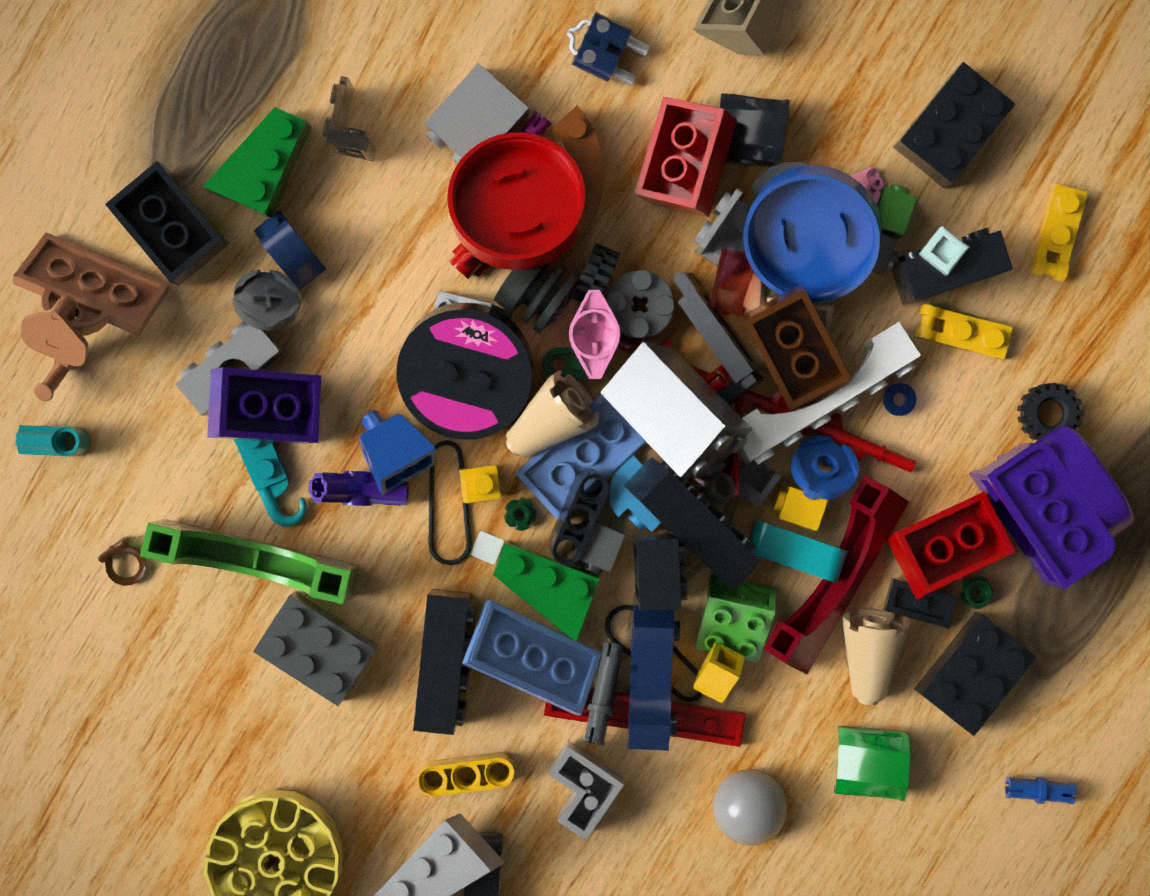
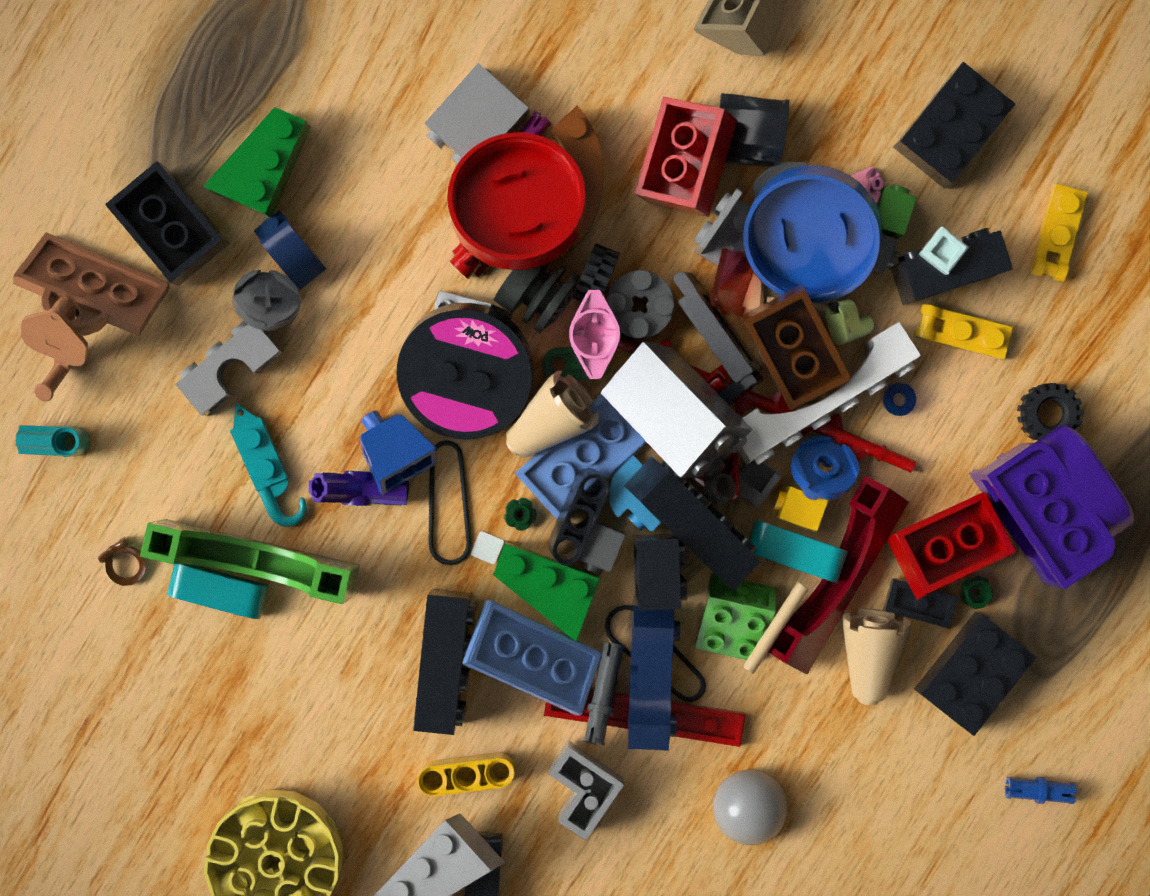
(217, 590): none -> teal beam
(264, 406): dark purple brick -> none
(315, 648): dark grey brick -> none
(339, 137): clear smoke bracket -> none
(479, 483): yellow brick -> none
(602, 48): dark blue piece -> none
(719, 672): yellow brick -> none
(775, 627): none -> tan bar
(845, 322): none -> yellowish green piece
(872, 763): green slope -> none

